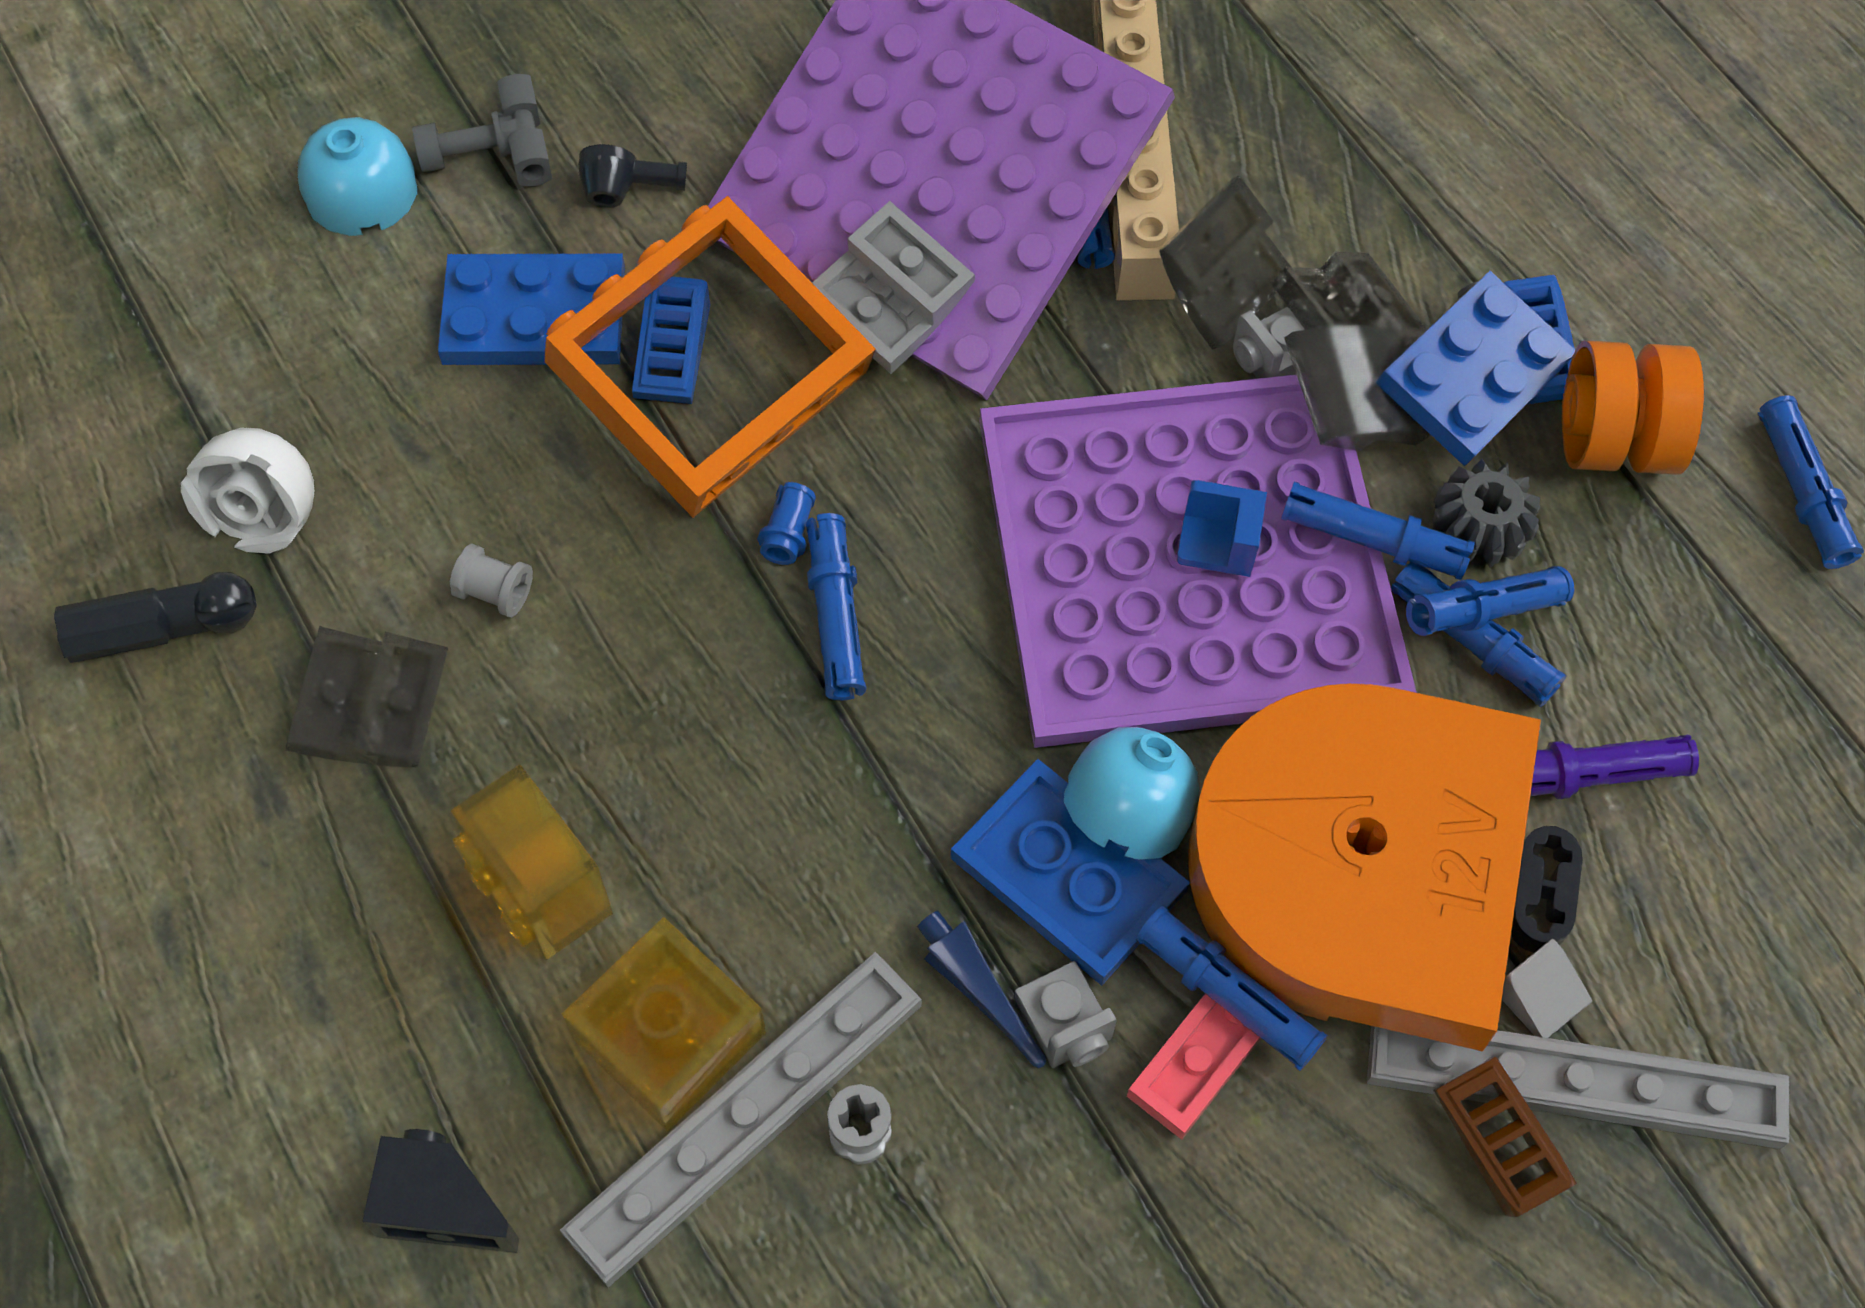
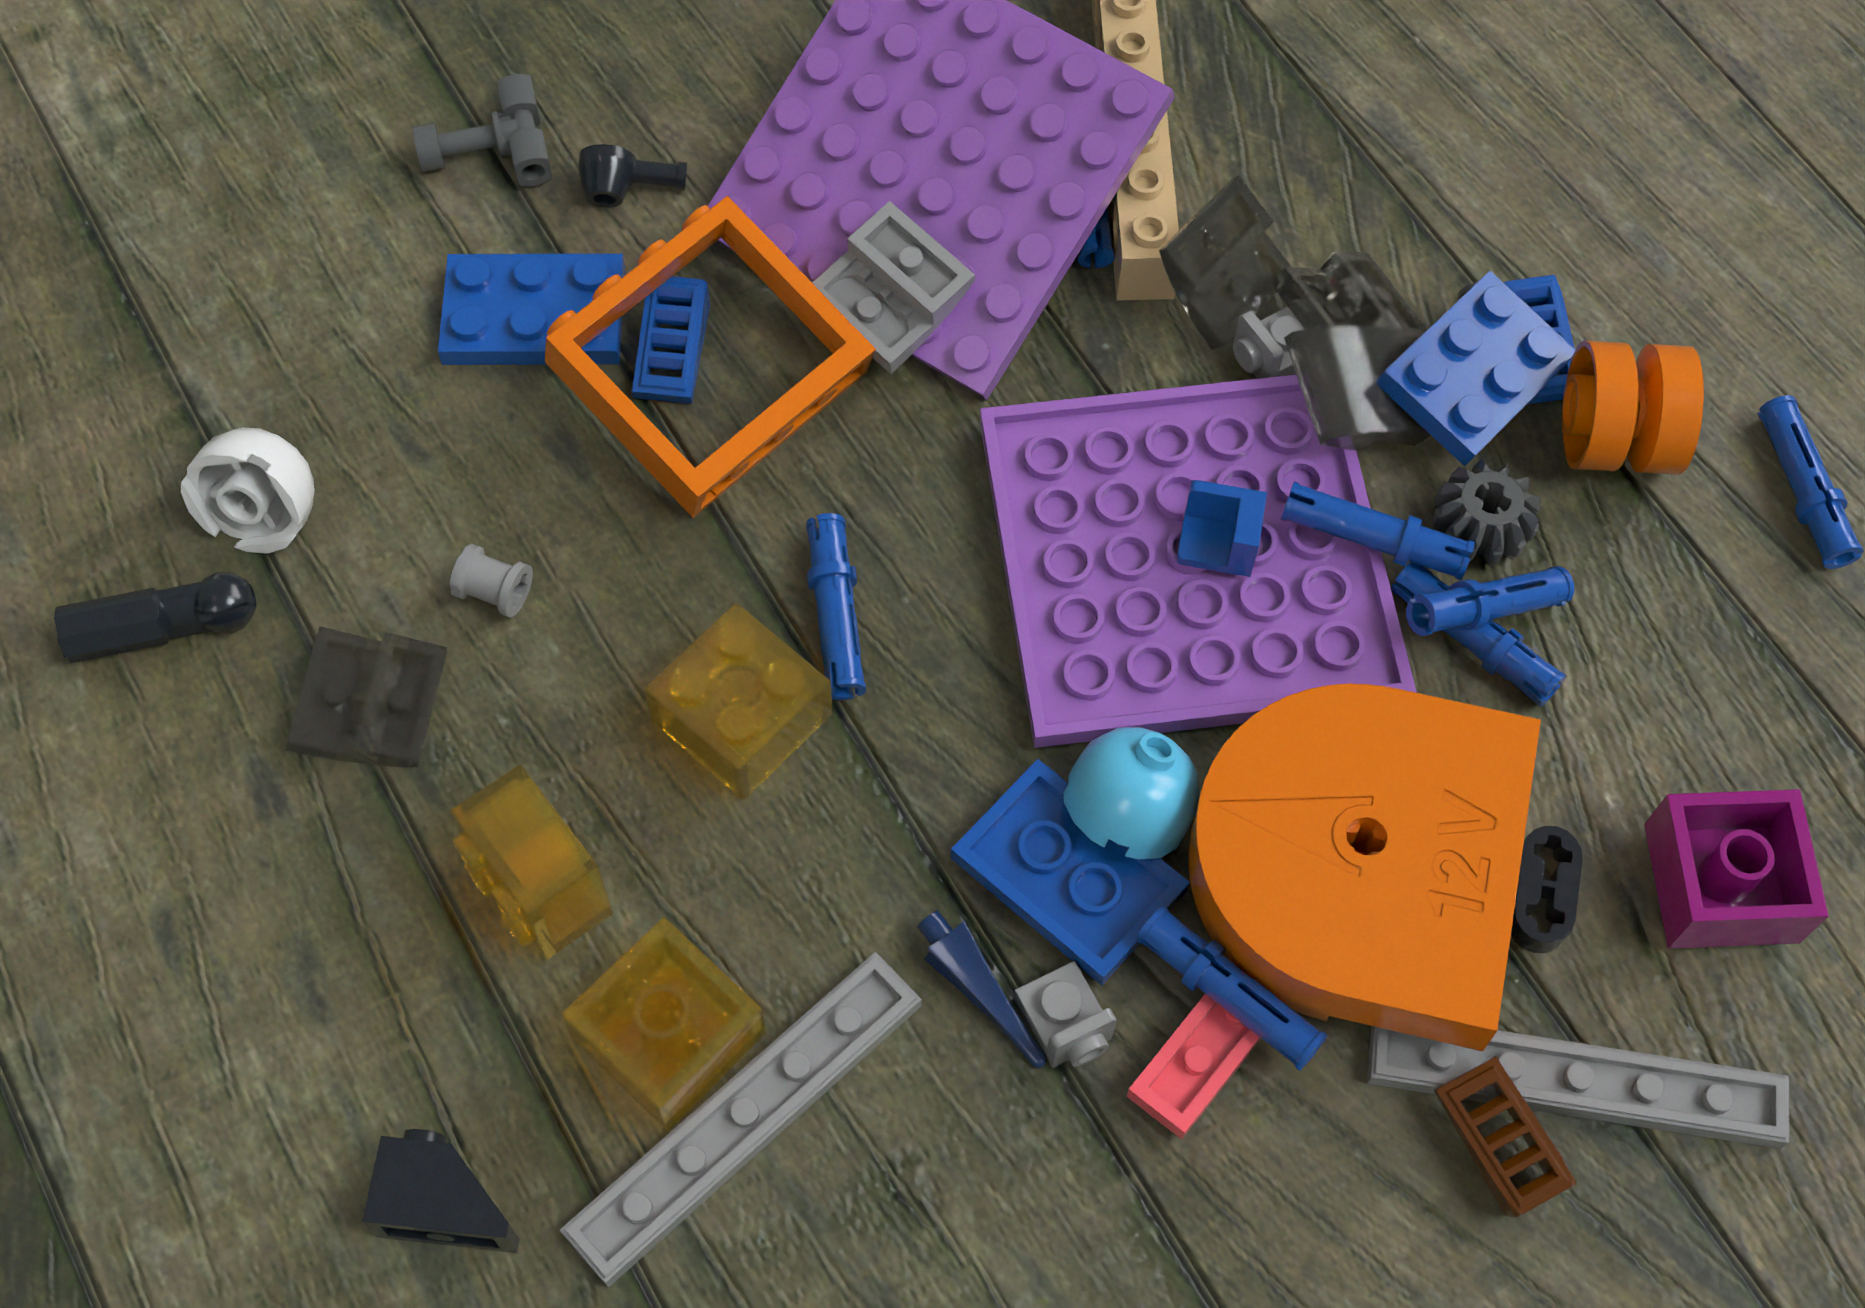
(356, 176): medium azure cylinder -> none
(739, 701): none -> clear yellow brick
(783, 537): blue pin -> none
(873, 1109): light grey bush -> none
(1545, 991): light grey slope -> none
(1565, 769): dark purple pin -> none
(1735, 869): none -> magenta brick

